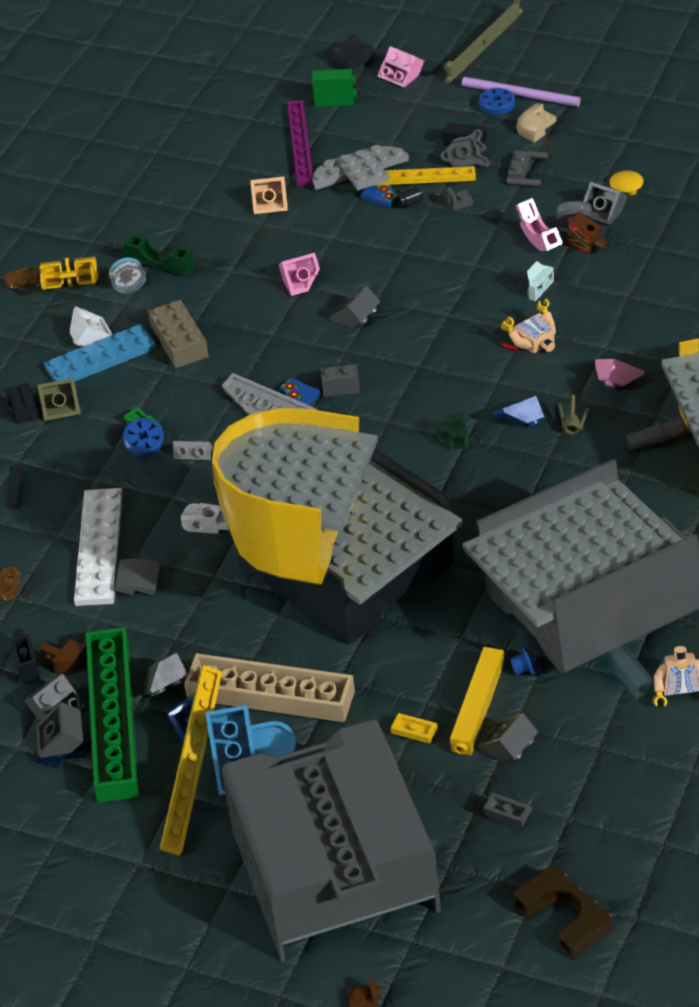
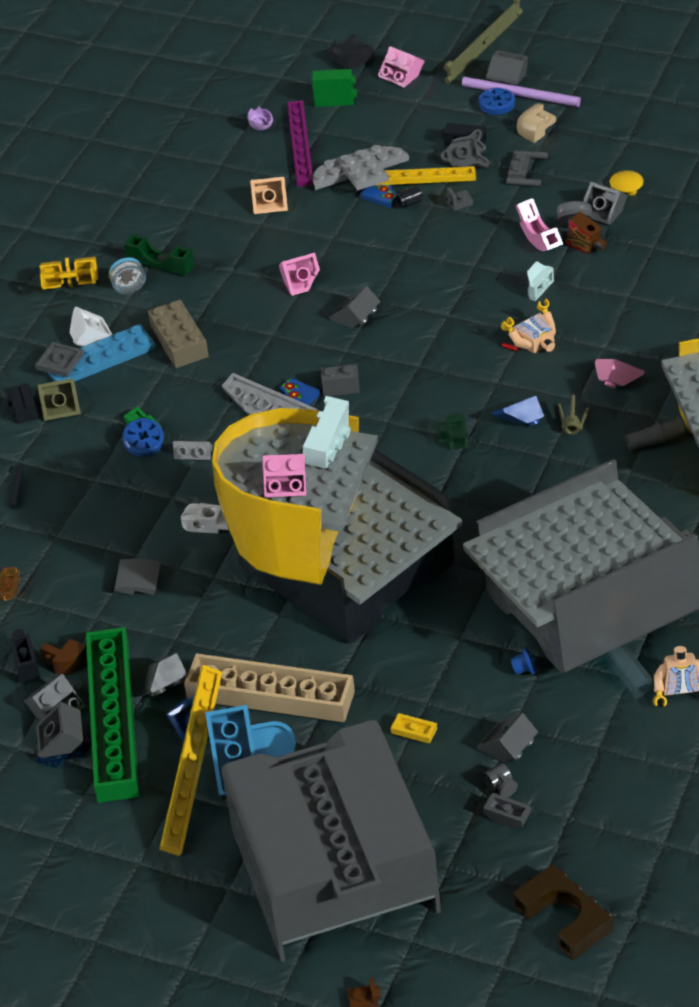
(22, 277): clear orange plate -> none
(59, 359): none -> dark grey tile
(98, 547): white plate -> none
(260, 119): none -> lavender hair
(284, 475): none -> bright pink slope
(329, 433): none -> light aqua wedge
(477, 701): yellow brick -> none
(500, 779): none -> dark grey piece
(507, 67): none -> dark grey slope

